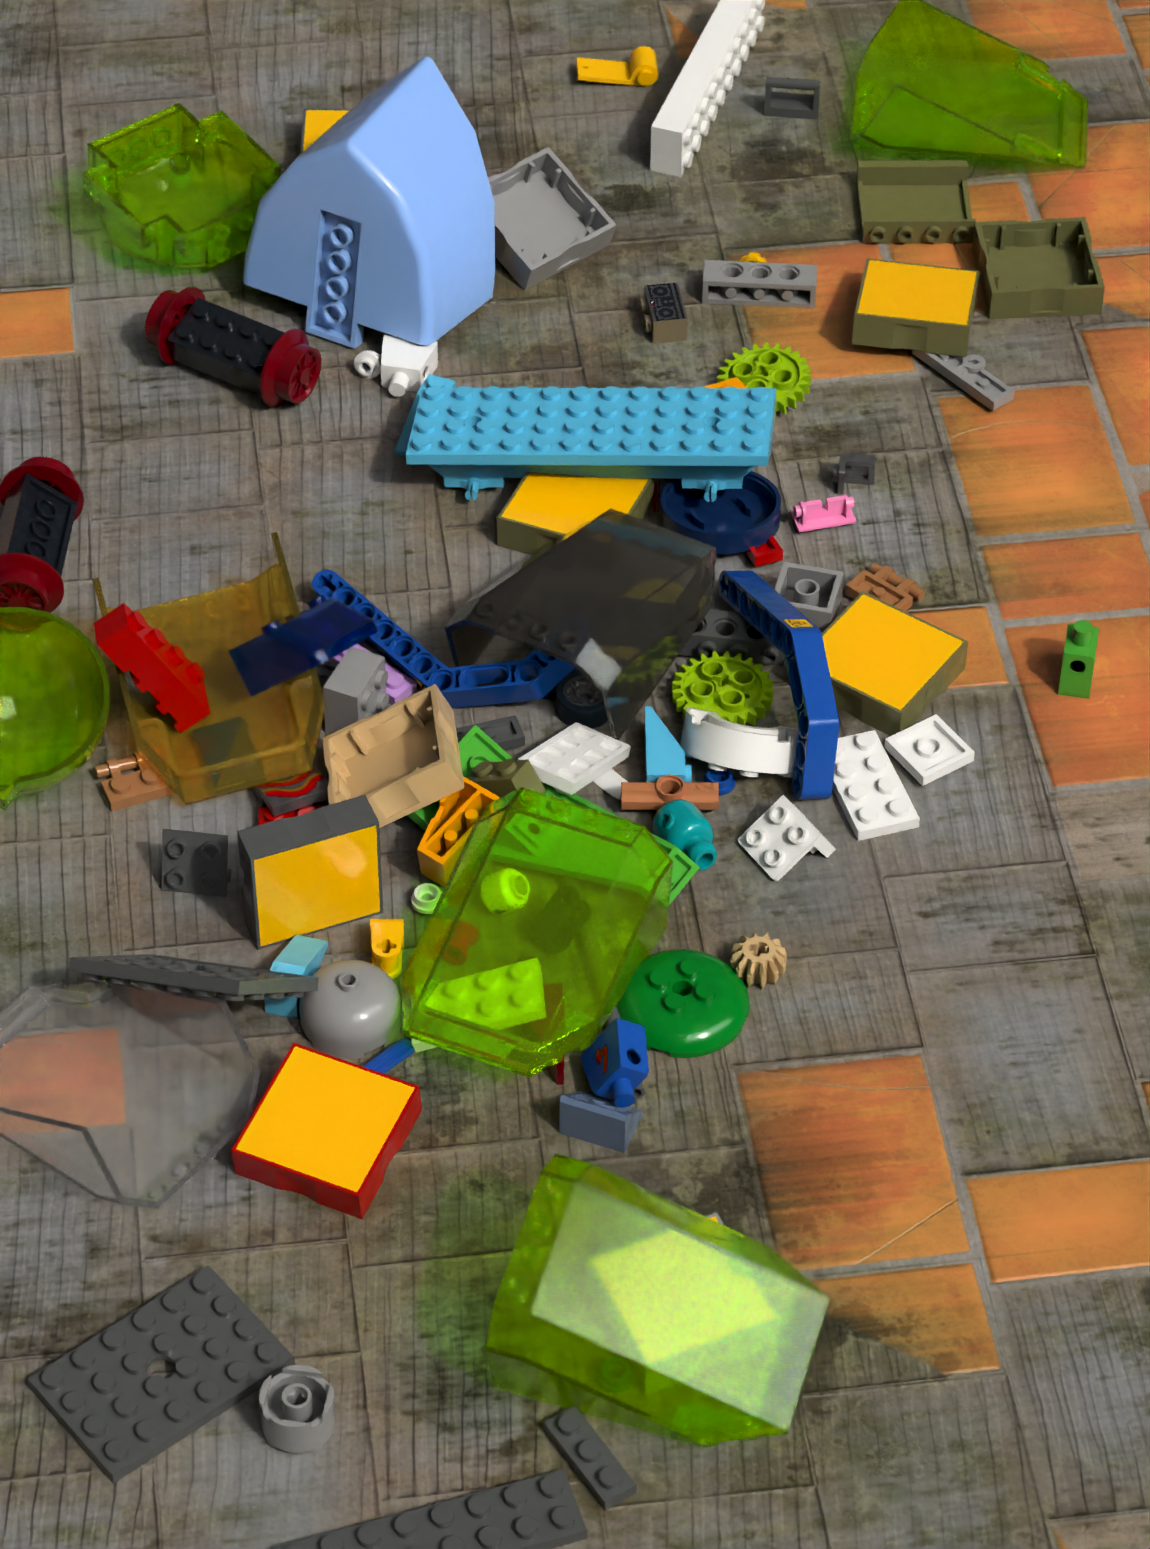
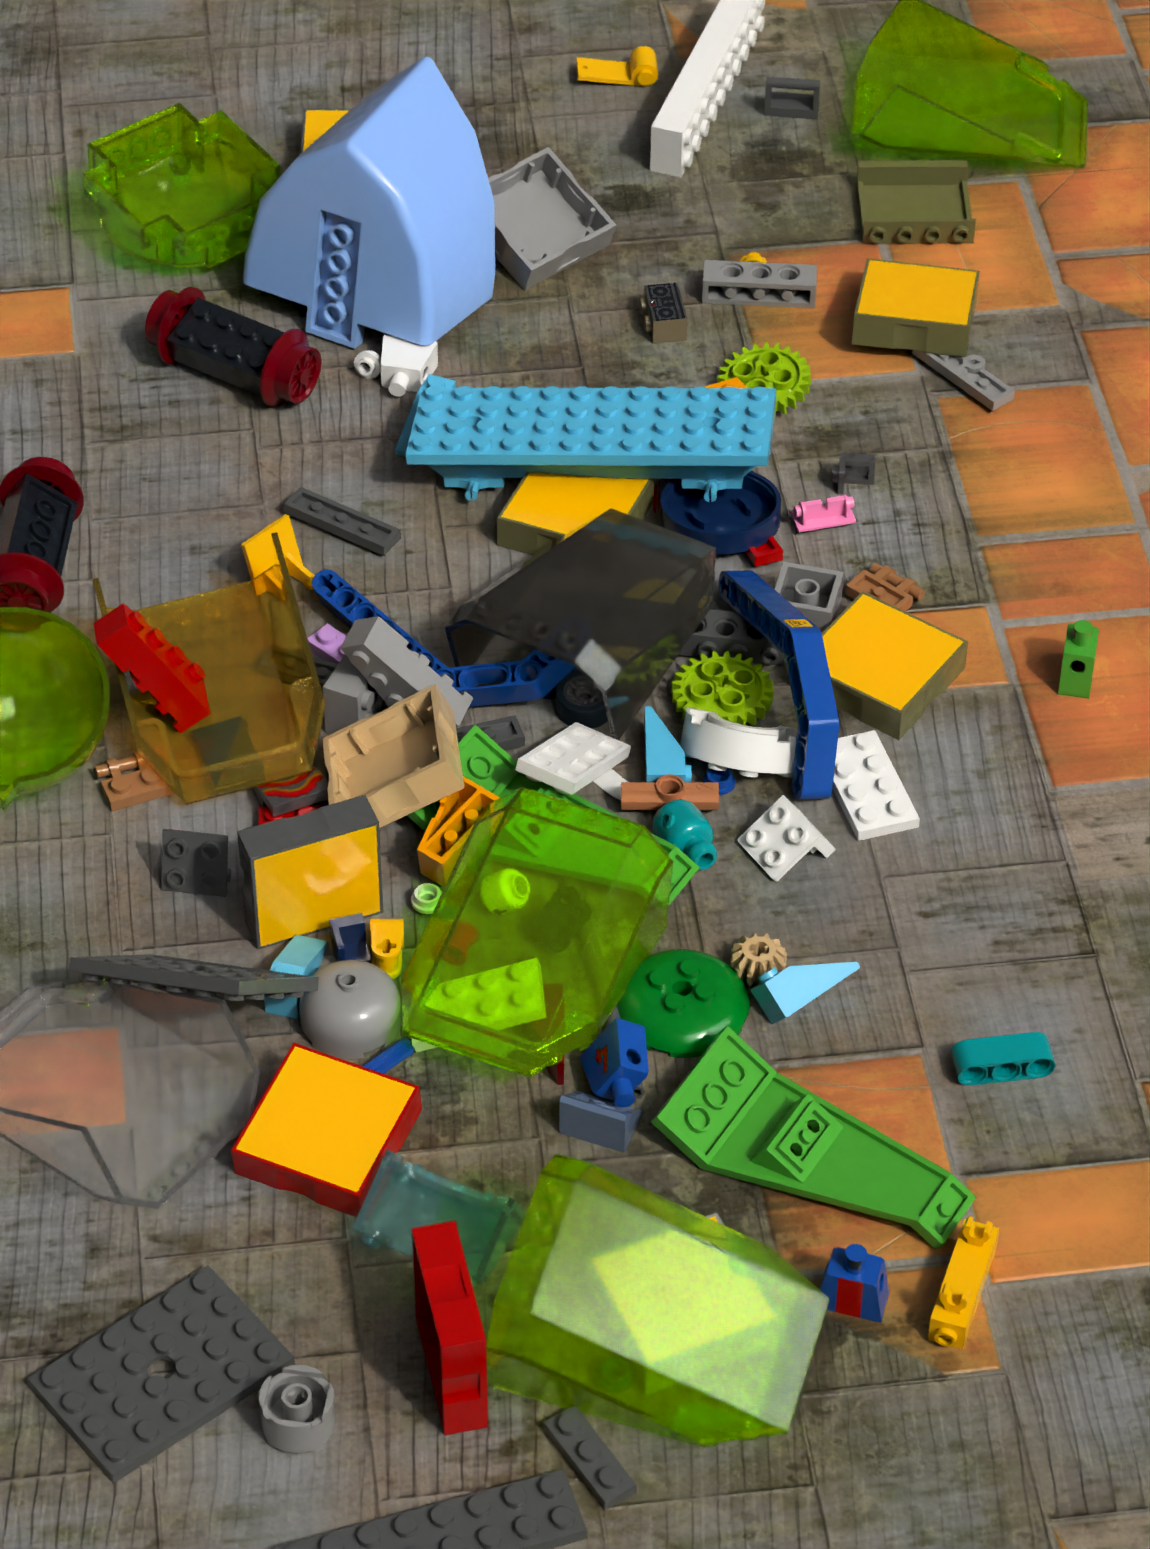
(260, 554): none -> yellow plate
(300, 643): clear blue windscreen -> none
(342, 521): none -> dark grey plate
(349, 938): none -> dark blue panel
(393, 668): none -> light grey wedge
(412, 1197): none -> clear light blue windscreen
(450, 1327): none -> red tile
(506, 776): olive brick -> none
(744, 1117): none -> bright green wing
(795, 986): none -> medium azure slope
(856, 1283): none -> blue torso
(929, 750): white plate -> none
(963, 1284): none -> yellow brick
(1003, 1058): none -> teal beam
(1037, 268): olive tile -> none

